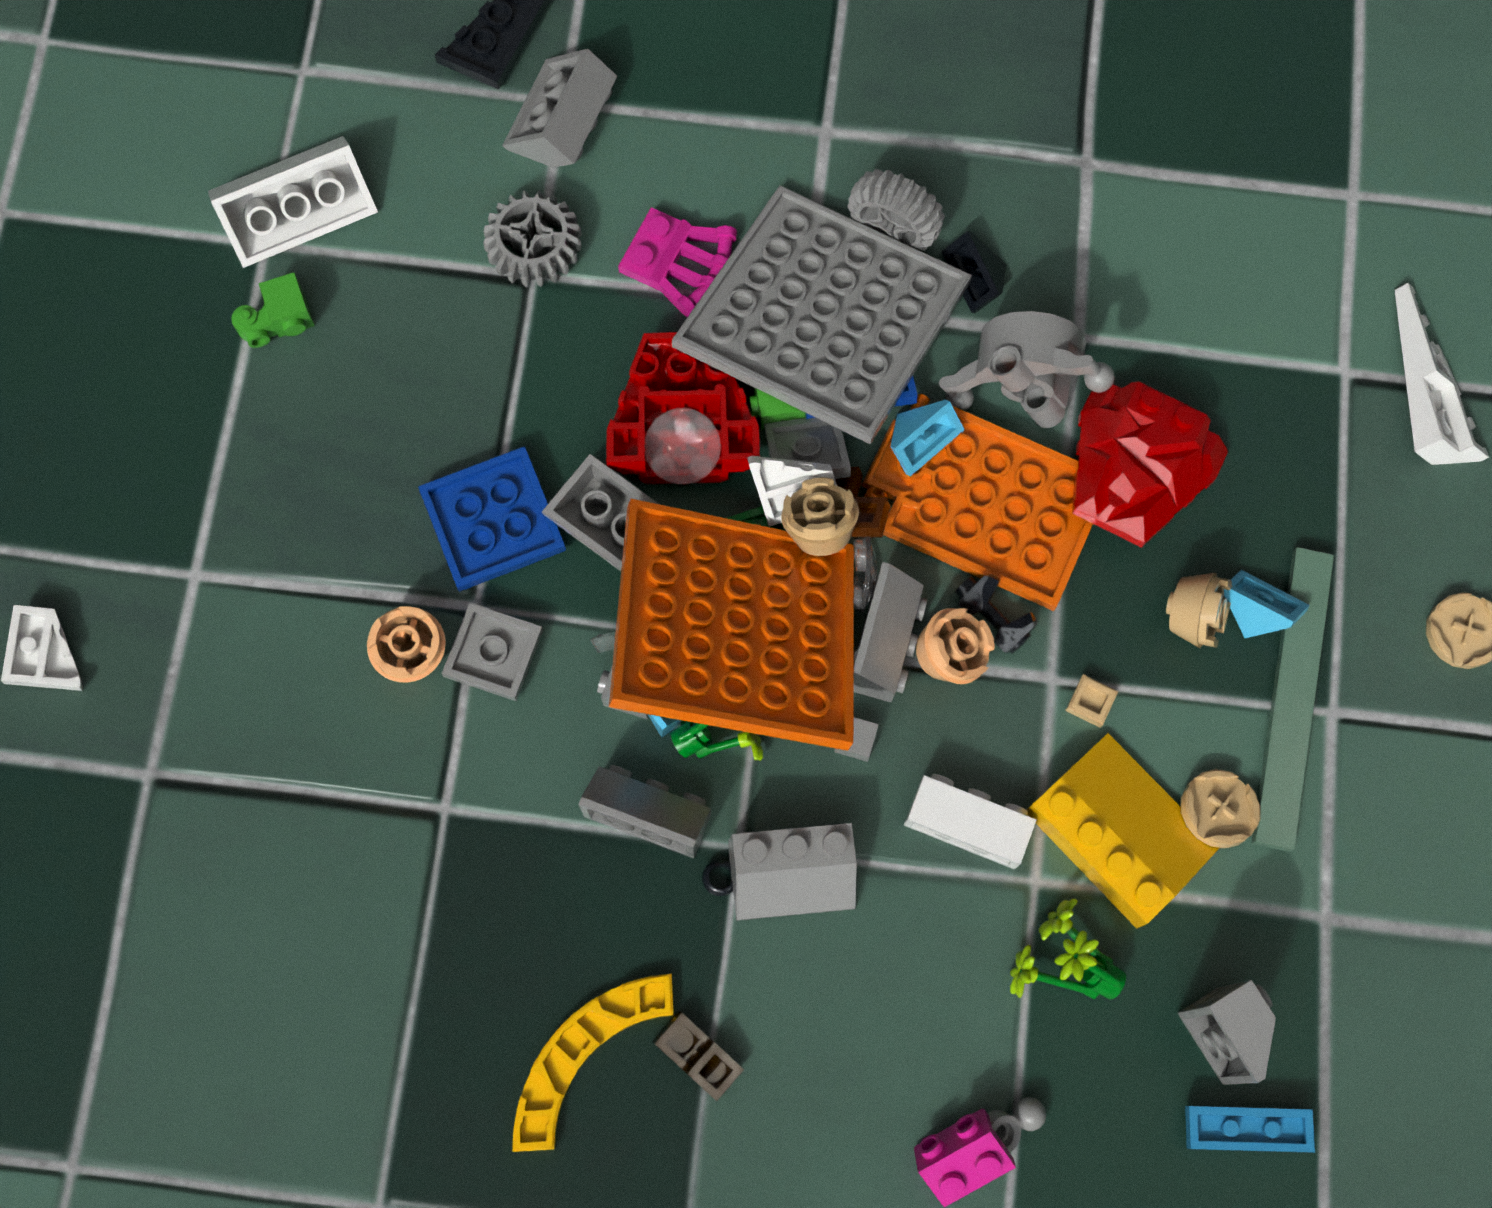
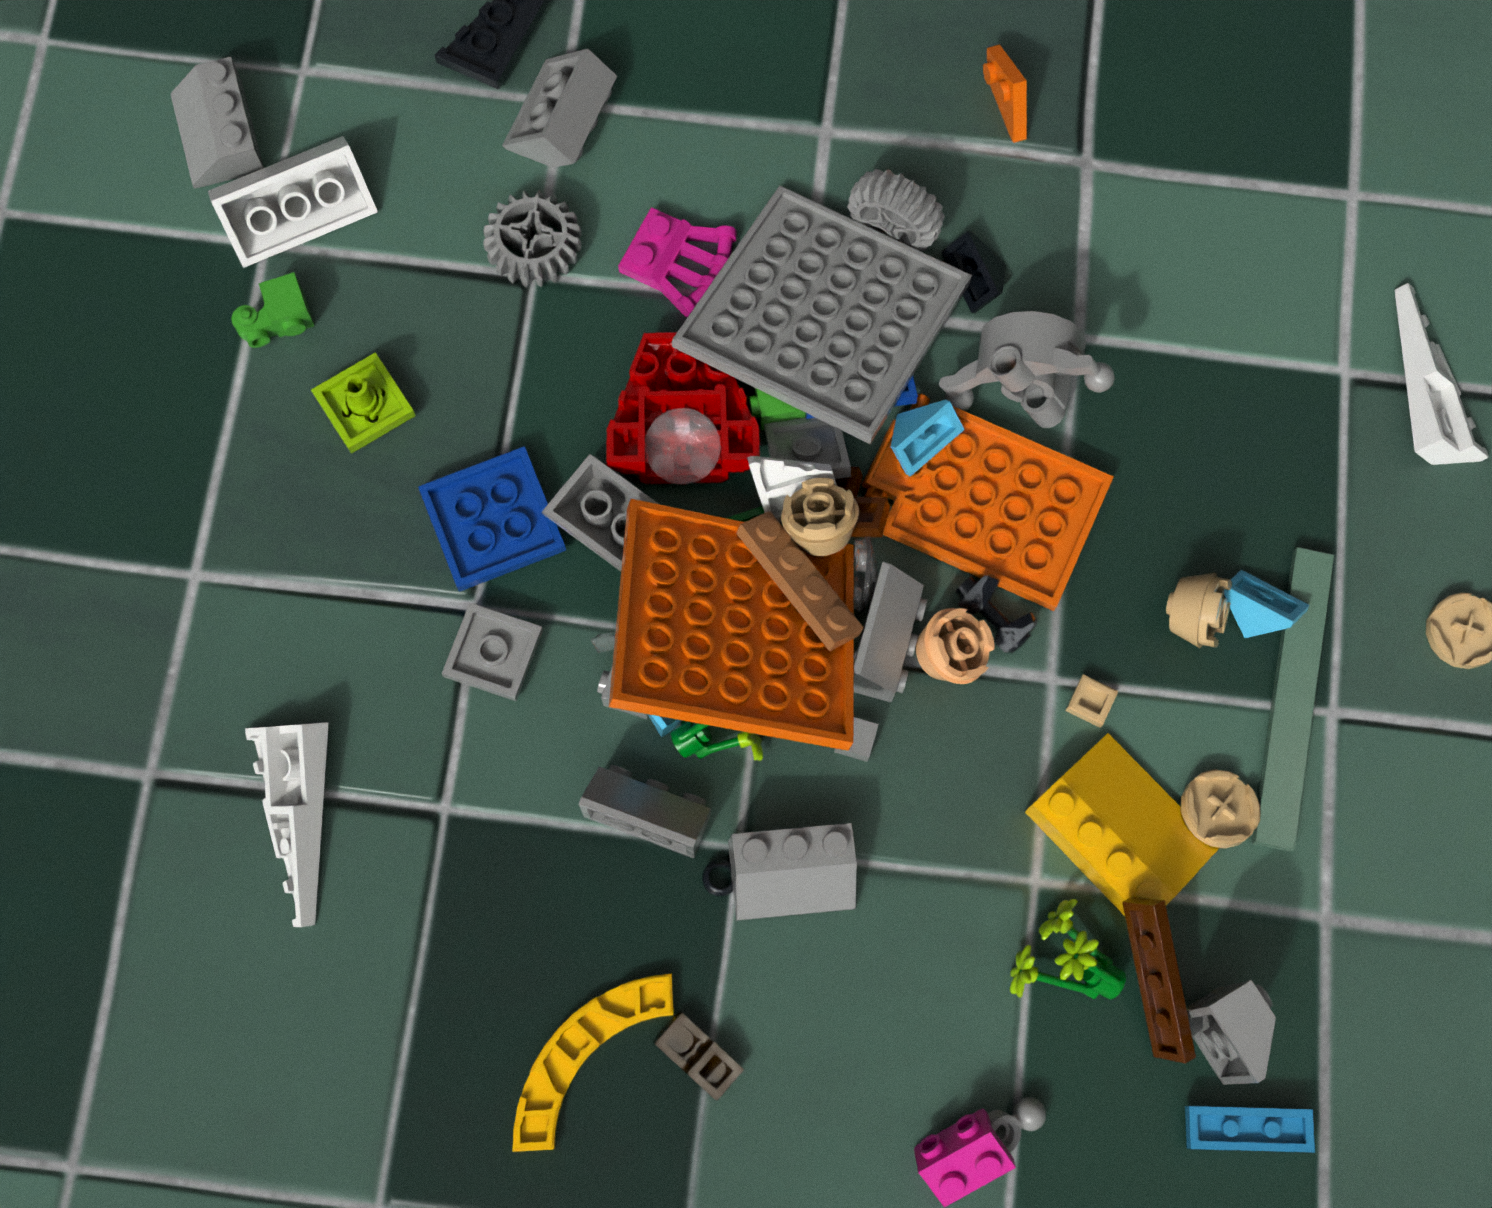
(39, 651): white wing -> none
(215, 124): none -> light grey slope
(294, 778): none -> white wedge
(356, 391): none -> lime plate
(406, 644): light nougat cone -> none
(799, 580): none -> medium nougat plate
(970, 821): white brick -> none
(1009, 91): none -> orange wing
(1141, 460): red wedge -> none
(1159, 979): none -> reddish brown plate

